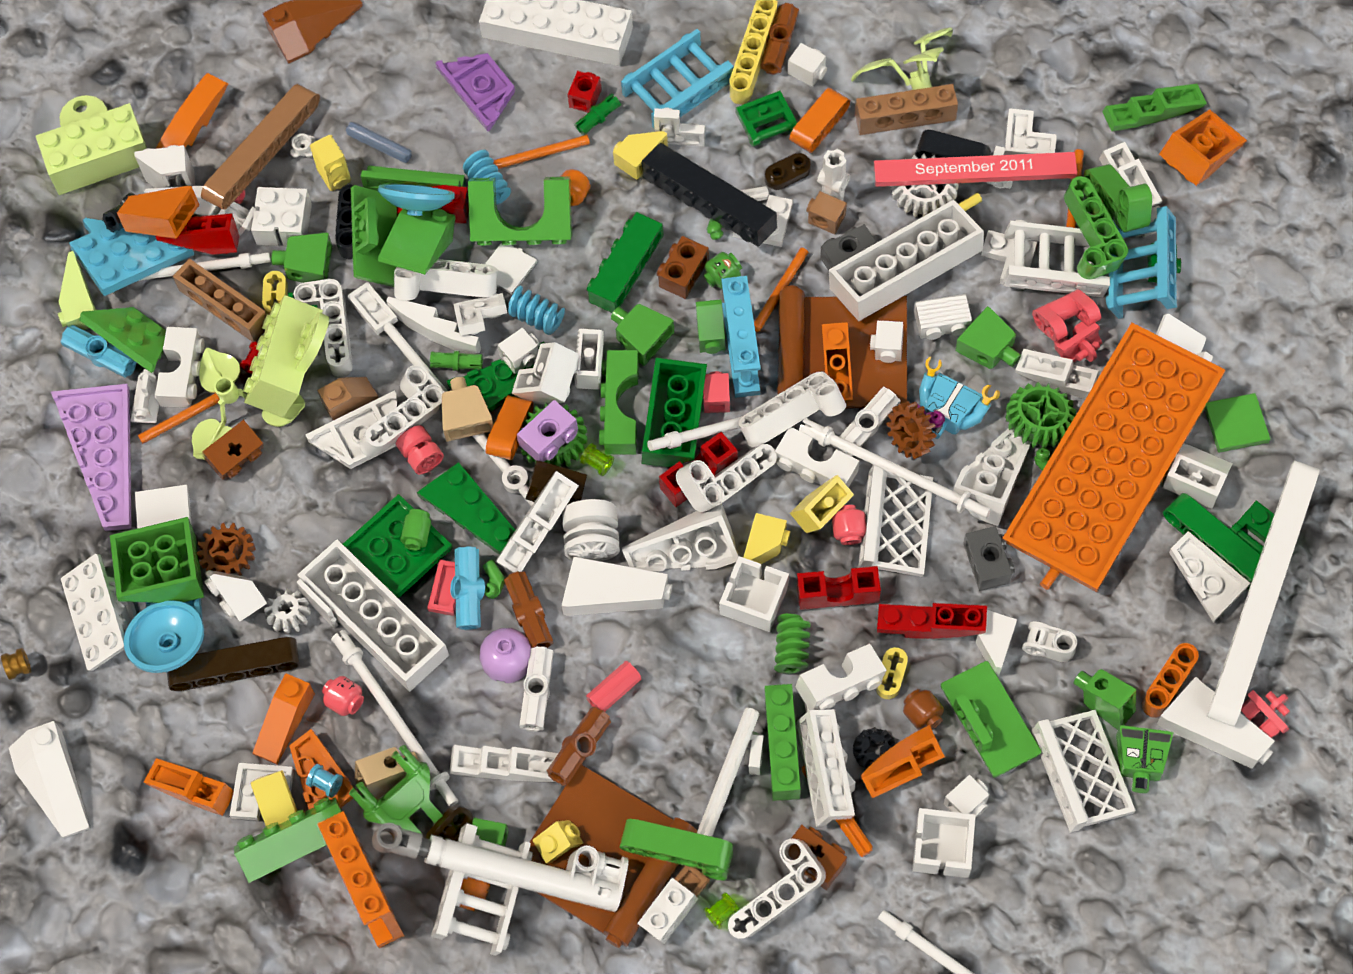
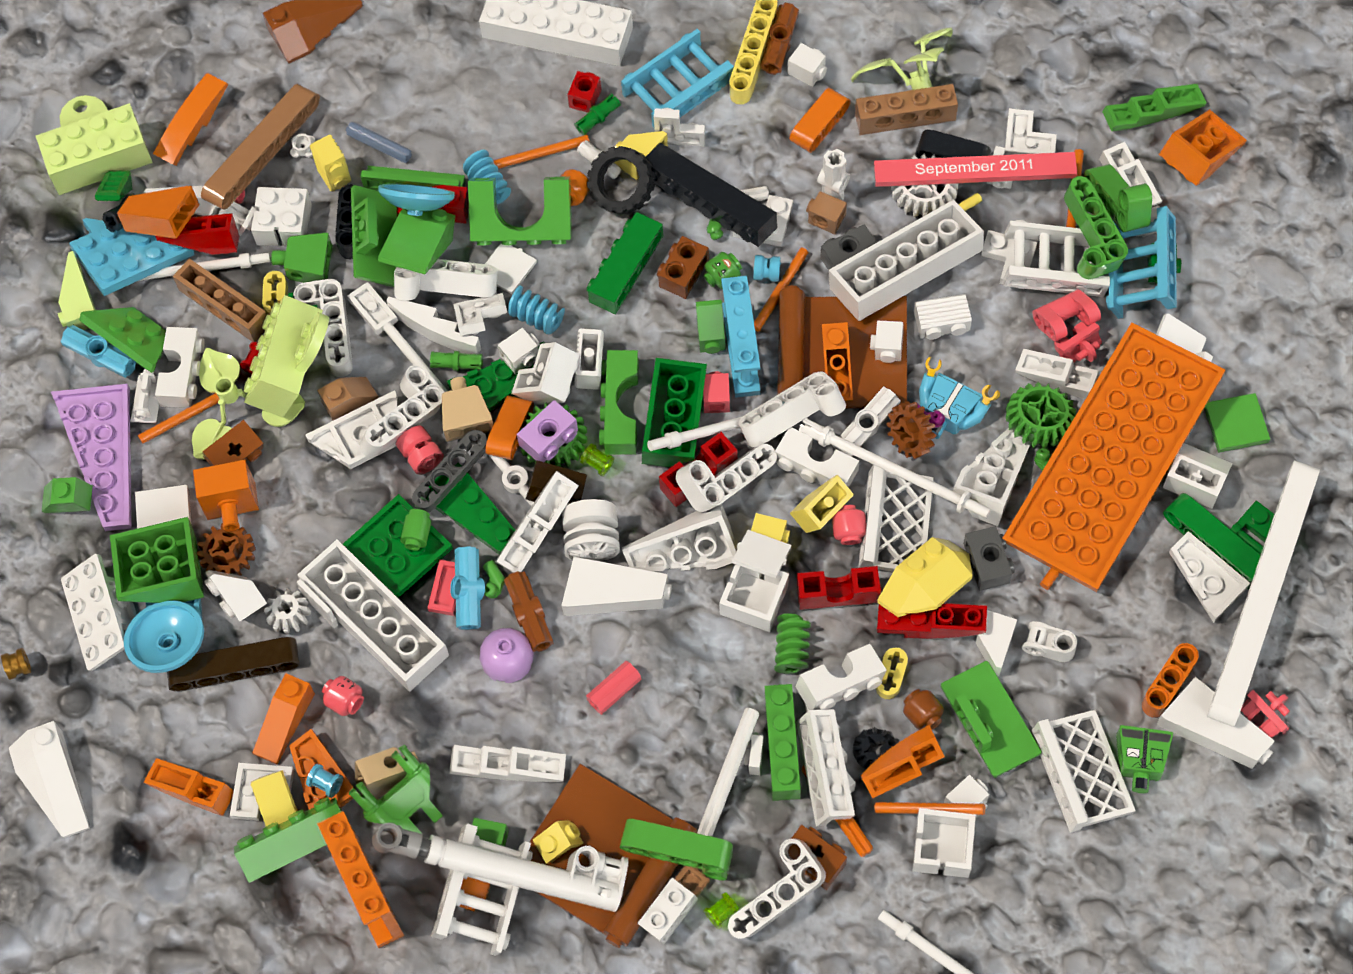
(66, 495): none -> bright green slope
(114, 186): none -> green slope
(166, 166): white slope -> none
(226, 492): none -> orange brick
(353, 656): white bar -> none
(445, 825): dark brown plate -> none
(446, 468): none -> dark grey beam
(479, 85): medium lavender wing -> none
(535, 704): white piece -> none
(569, 757): dark orange piece -> none
(590, 152): none -> white axle
(599, 169): none -> black tyre
(642, 330): bright green torso -> none
(761, 554): none -> white piece
(765, 111): green plate -> none
(767, 268): none -> medium azure wheel
(789, 171): dark brown plate -> none
(913, 808): none -> orange bar
(926, 578): none -> light yellow wedge
(988, 341): bright green torso -> none
(1108, 696): bright green torso -> none

